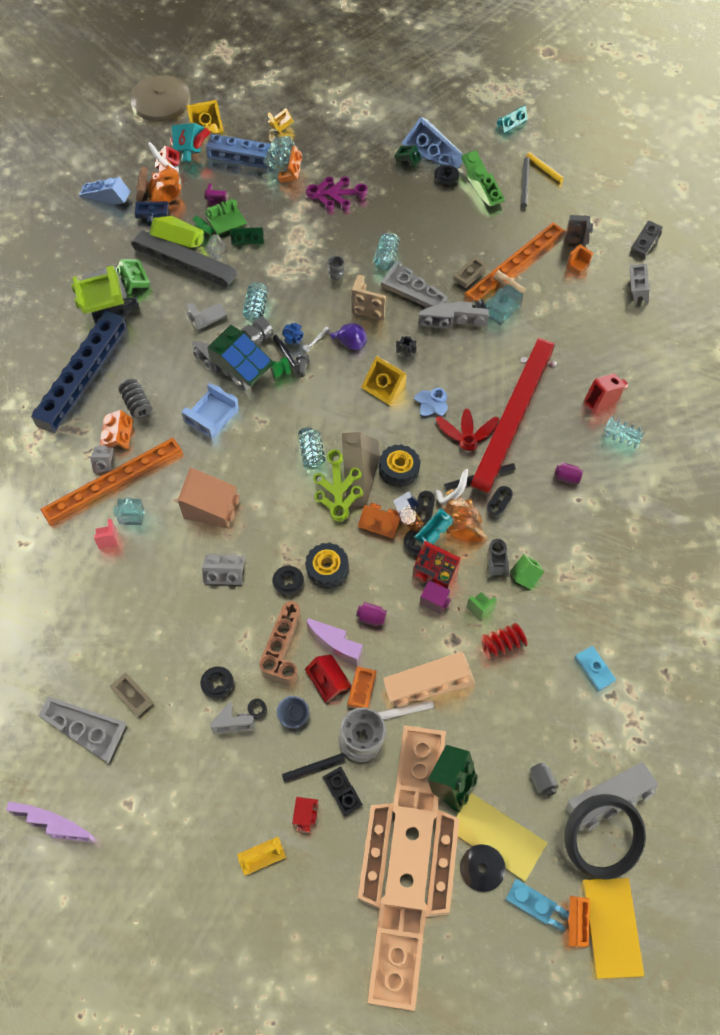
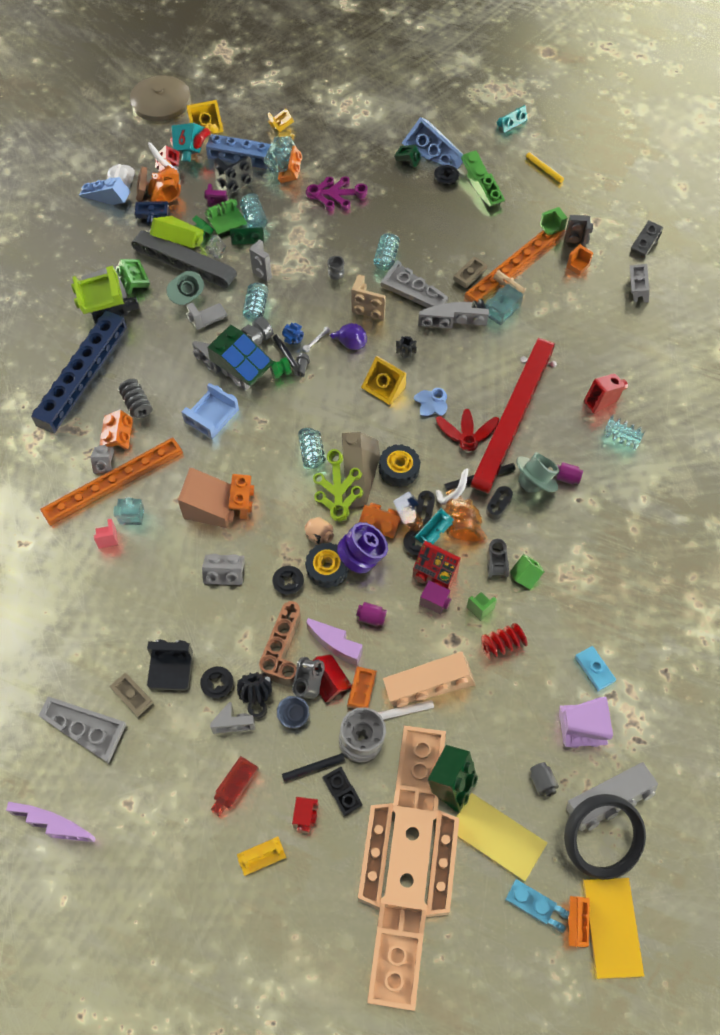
(125, 172): none -> white piece
(169, 665): none -> black bracket
(185, 288): none -> sand green piece
(233, 785): none -> clear red hinge
(234, 176): none -> black bracket
(239, 494): none -> orange bracket
(253, 211): none -> clear light blue piece
(254, 688): none -> black gear
(260, 261): none -> light grey bracket
(307, 679): none -> dark grey piece
(319, 531): none -> light nougat head
(362, 547): none -> dark purple wheel
(495, 868): black dish -> none
(525, 182): dark grey bar -> none
(535, 473): none -> sand green helmet
(553, 221): none -> bright green panel
(586, 723): none -> lavender piece

